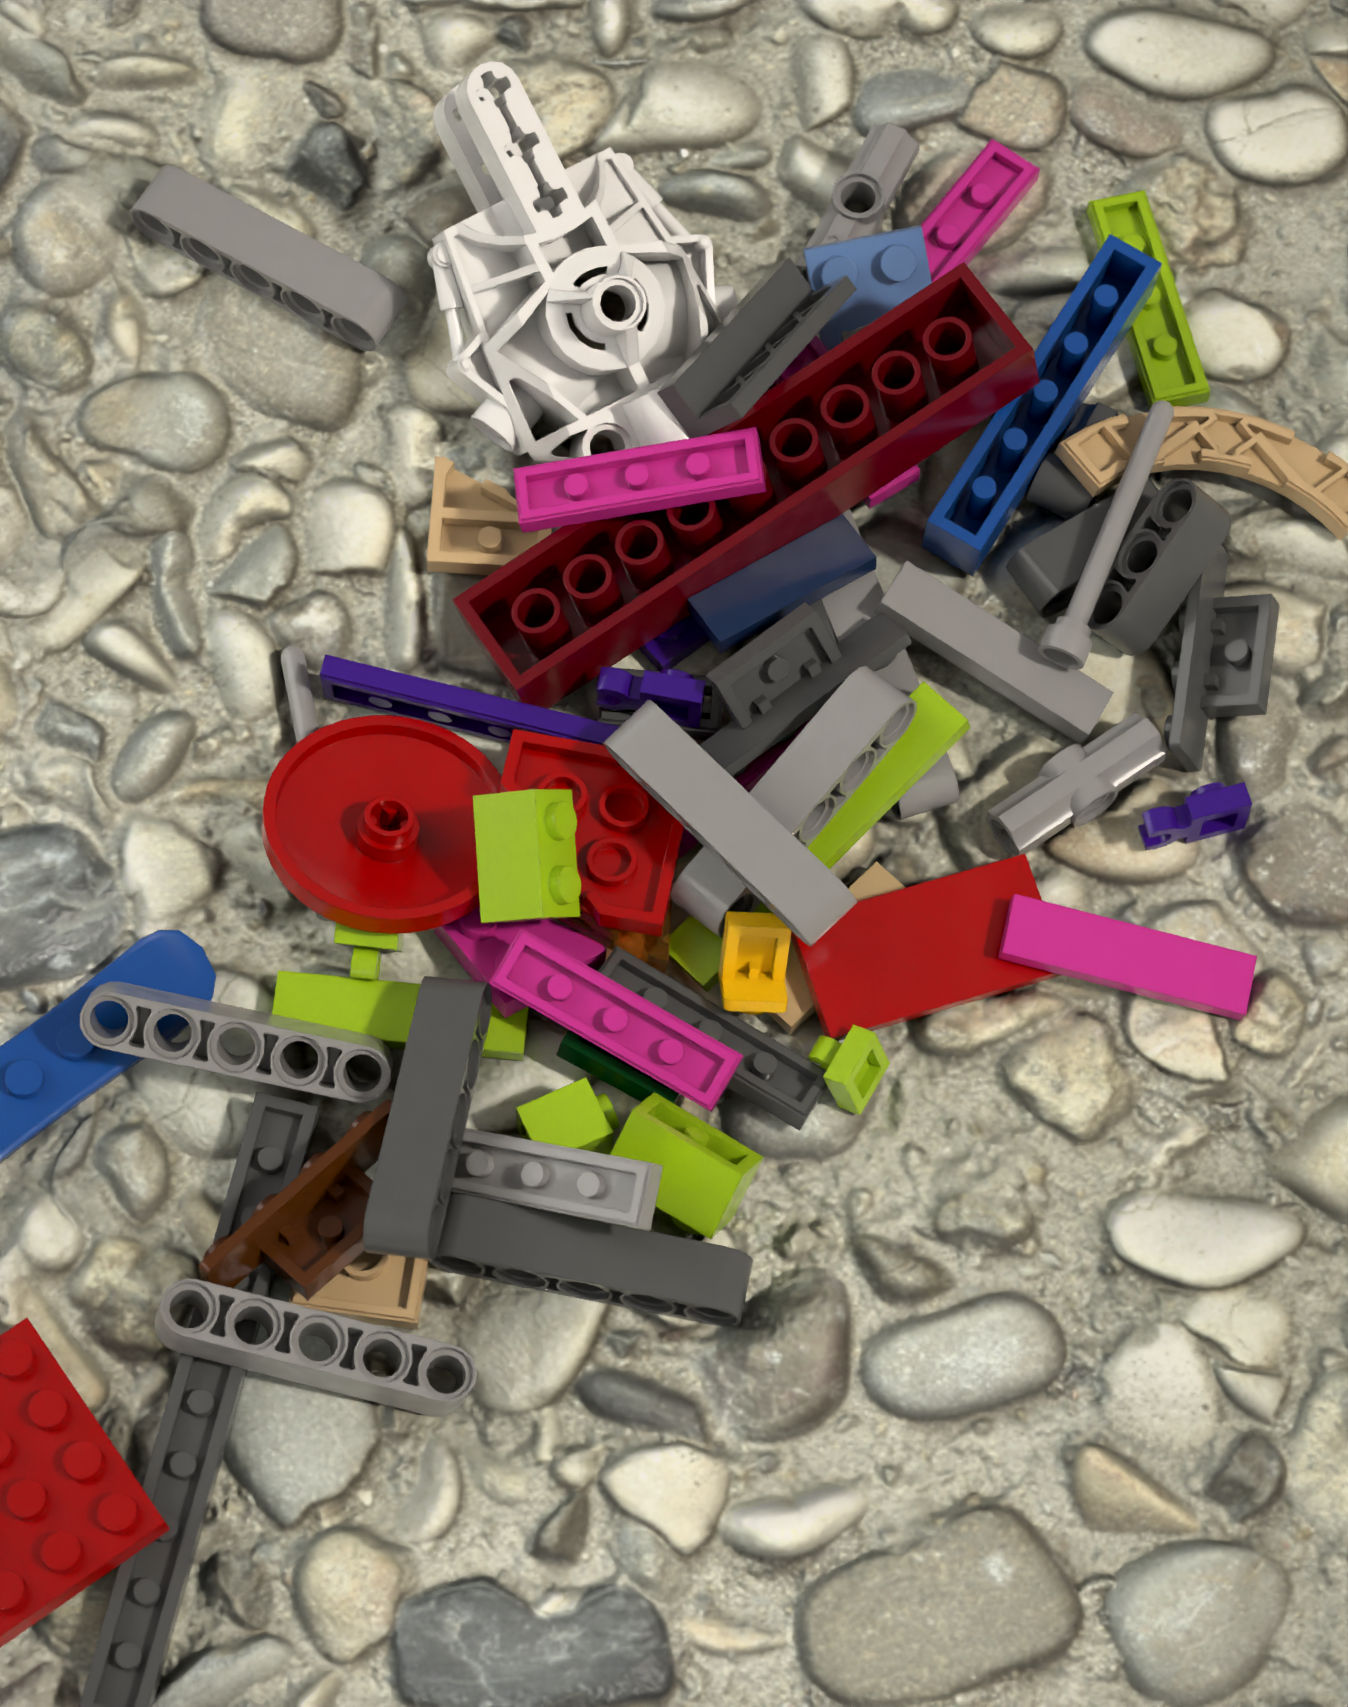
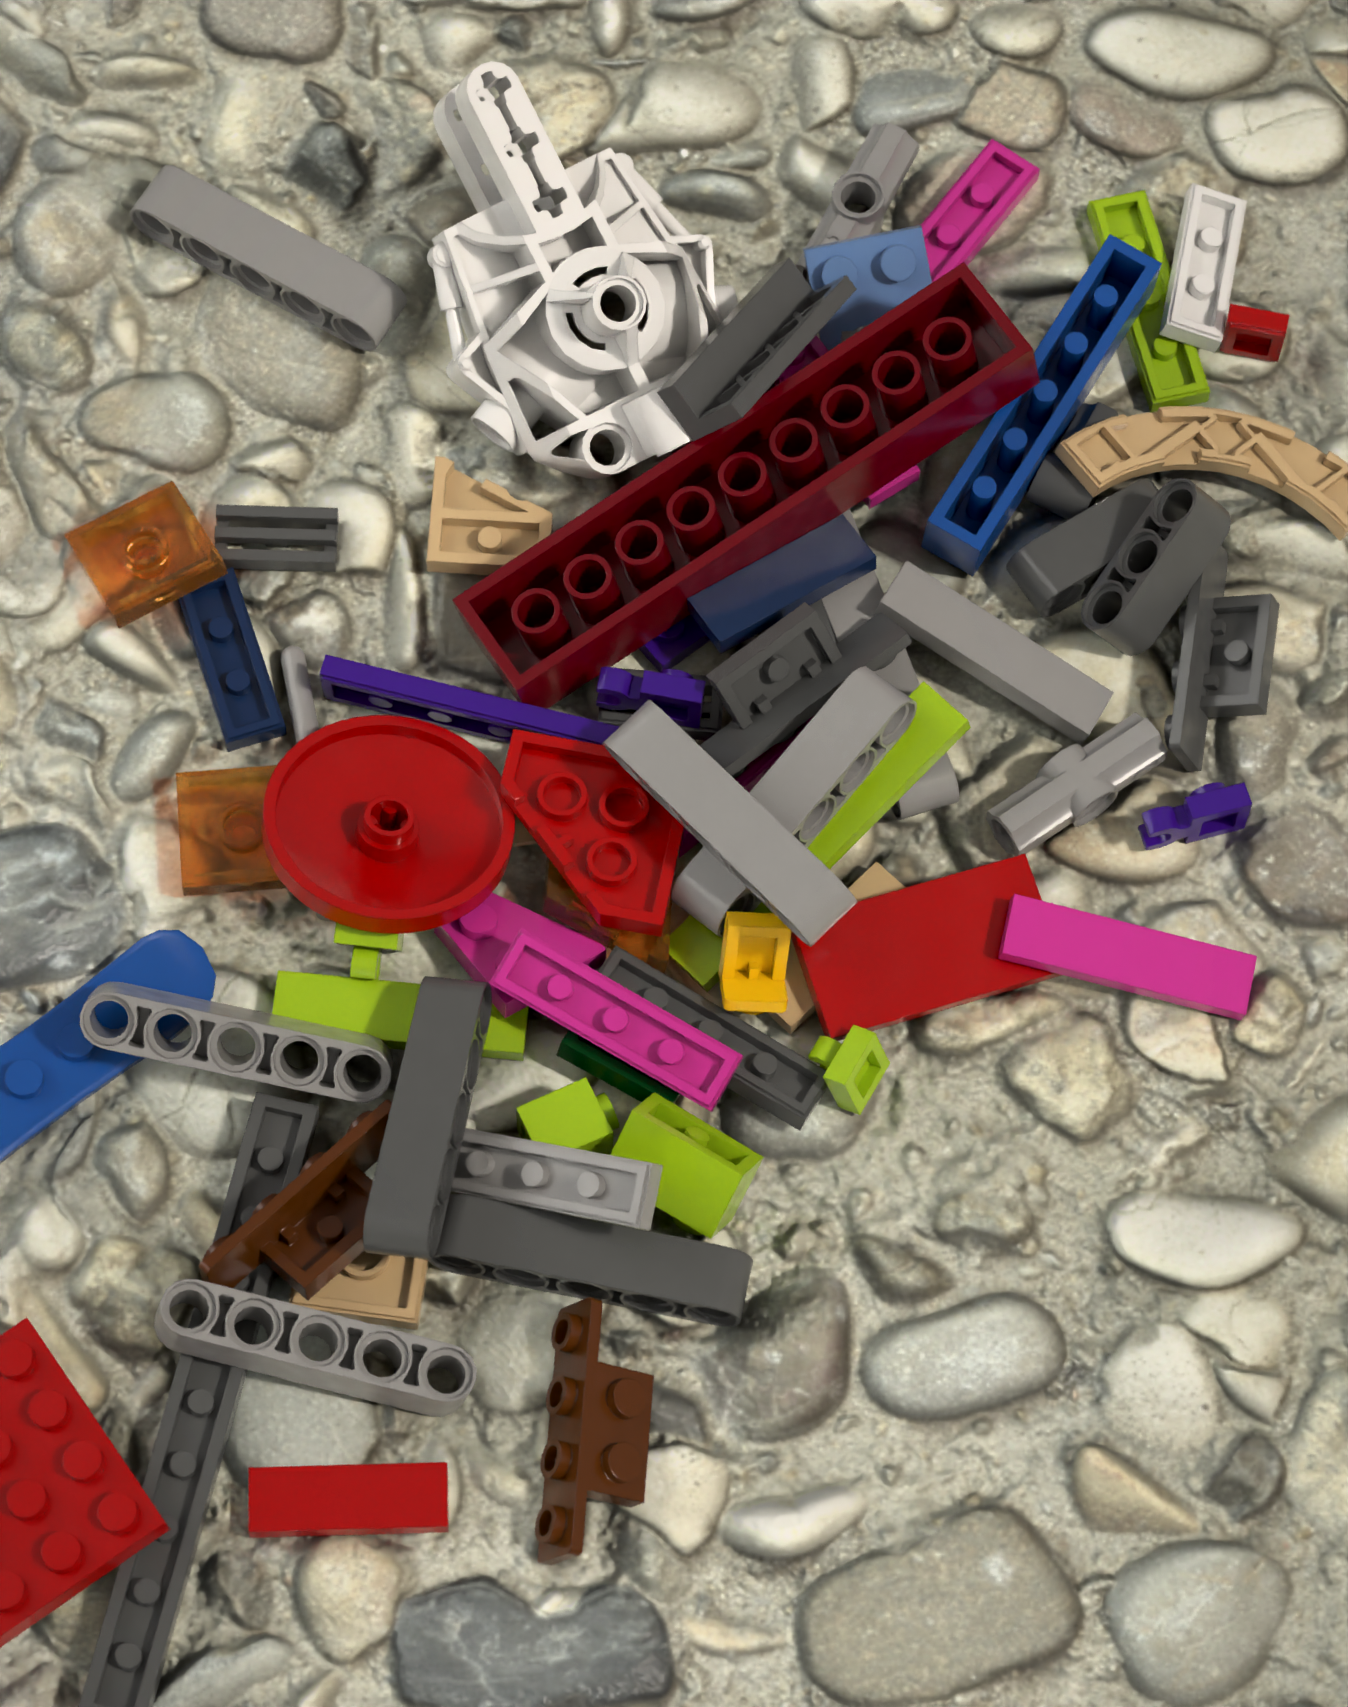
(146, 554): none -> clear orange plate
(223, 831): none -> clear orange plate
(232, 663): none -> dark blue tile
(277, 528): none -> dark grey tile
(348, 1500): none -> red tile
(526, 855): lime brick -> none
(594, 1433): none -> reddish brown bracket
(639, 480): dark pink tile -> none
(1068, 639): light grey piece -> none
(1203, 268): none -> white tile
(1254, 333): none -> red tile

